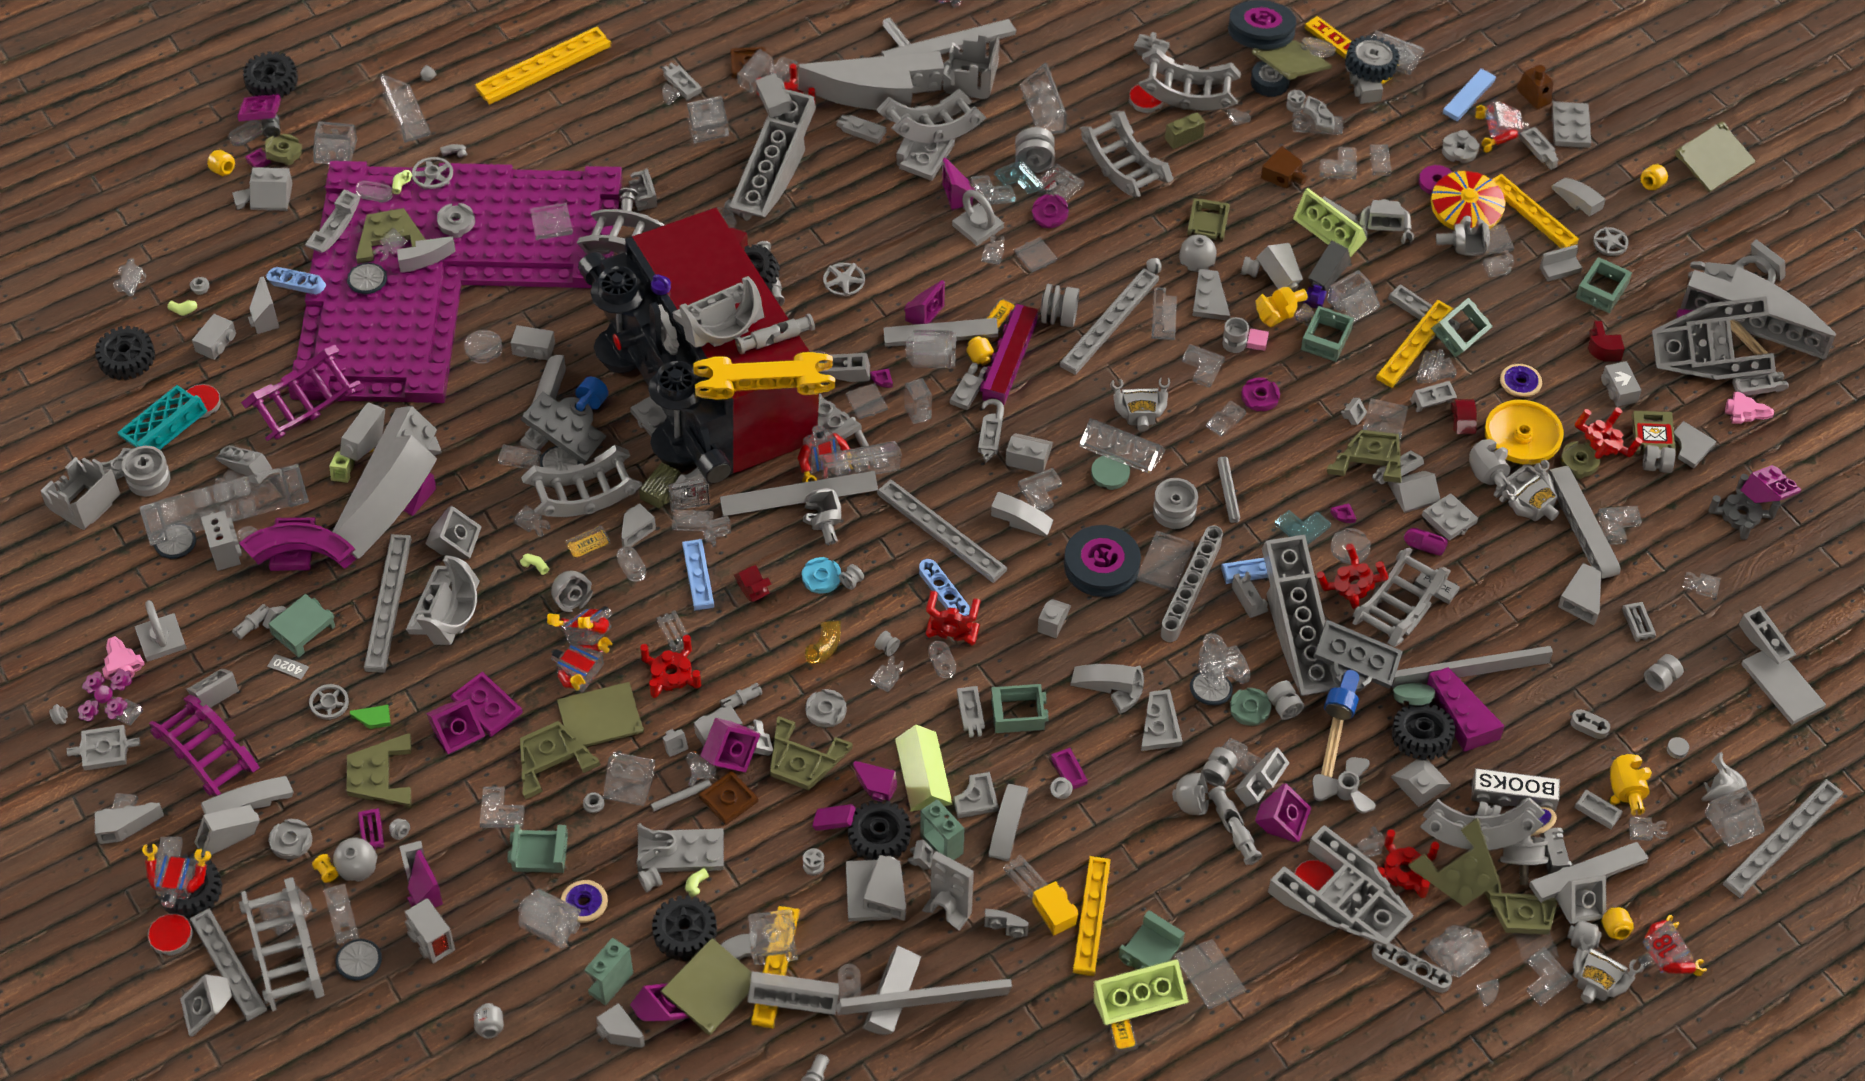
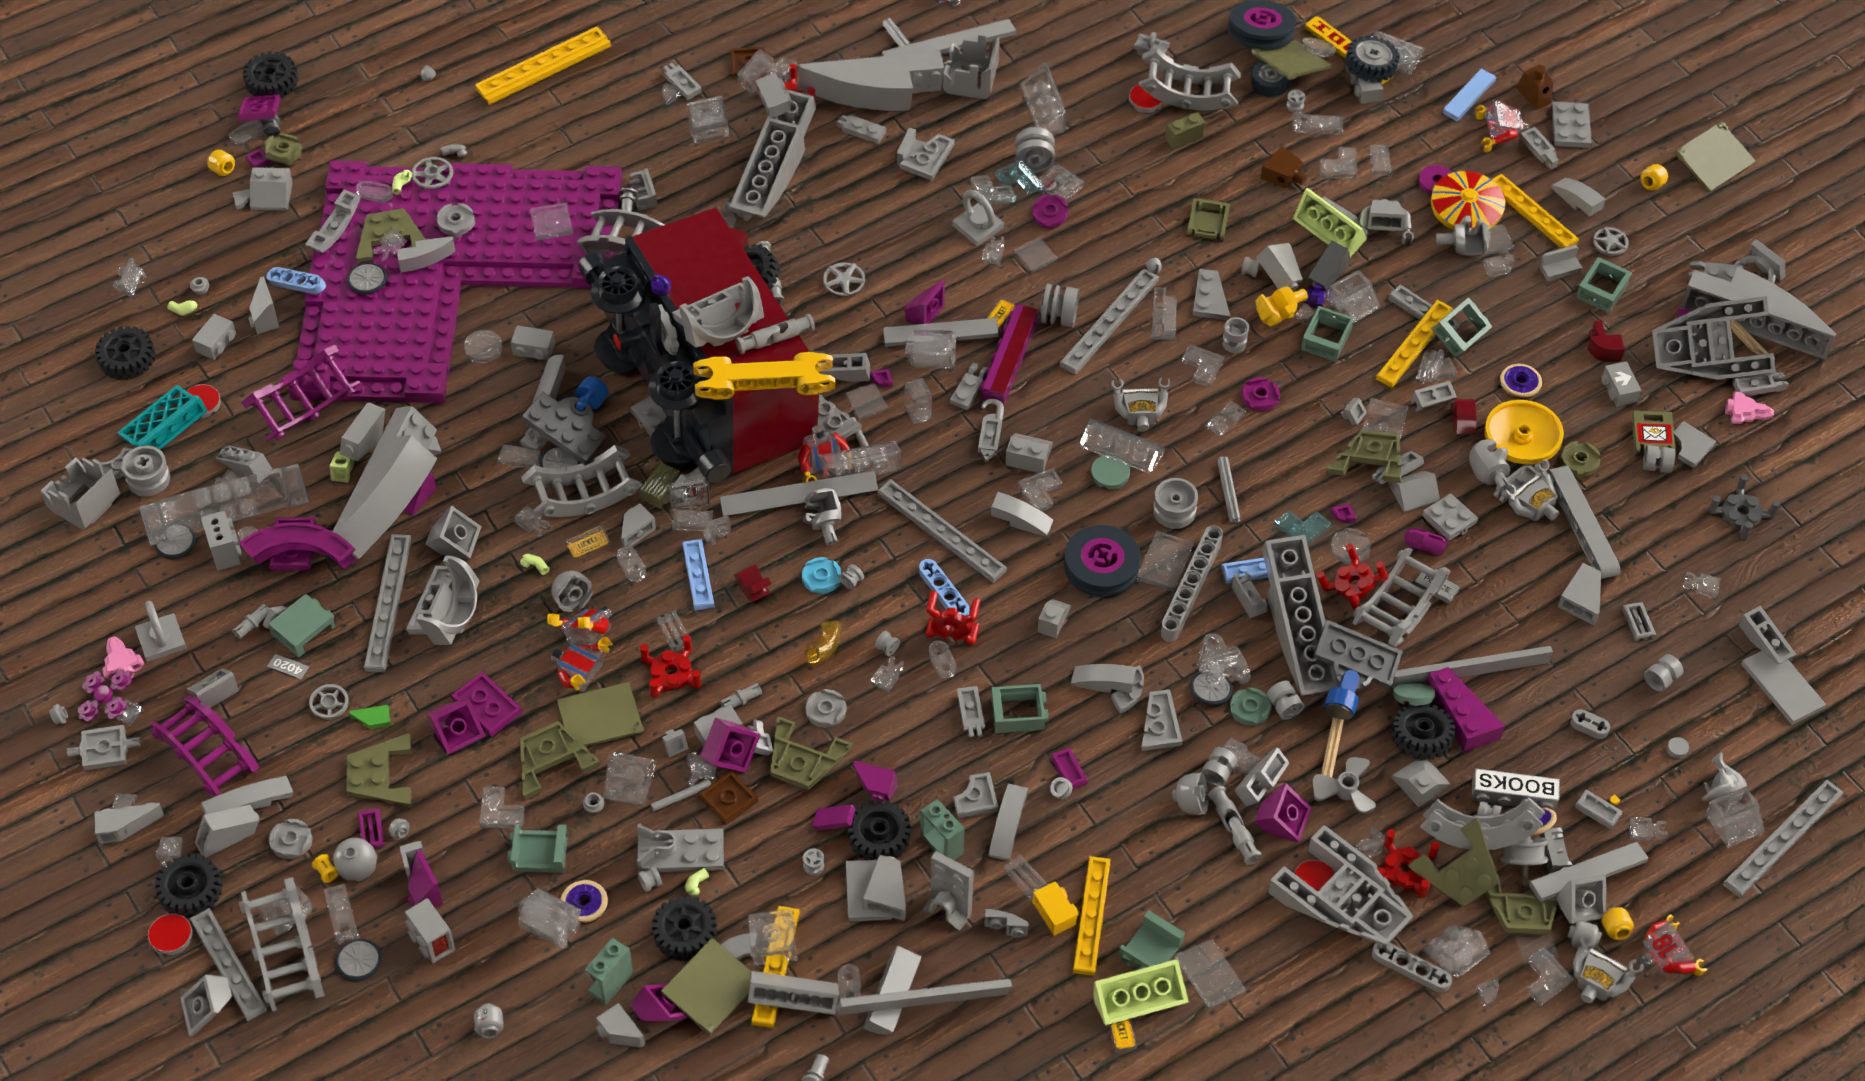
(175, 876): torso -> none
(334, 142): clear slope -> none
(404, 109): clear slope -> none
(919, 122): light grey fence -> none
(922, 768): yellowish green slope -> none
(922, 855): light grey tile -> none
(954, 184): magenta slope -> none
(980, 350): yellow head -> none
(1156, 168): light grey fence -> none
(1198, 253): light grey cylinder -> none
(1238, 117): clear tile -> none
(1257, 339): bright pink tile -> none
(1317, 110): light grey tile -> none
(1462, 139): light grey plate -> none
(1605, 438): red plate -> none
(1615, 519): clear plate -> none
(1630, 782): yellow piece -> none
(1769, 485): magenta slope -> none

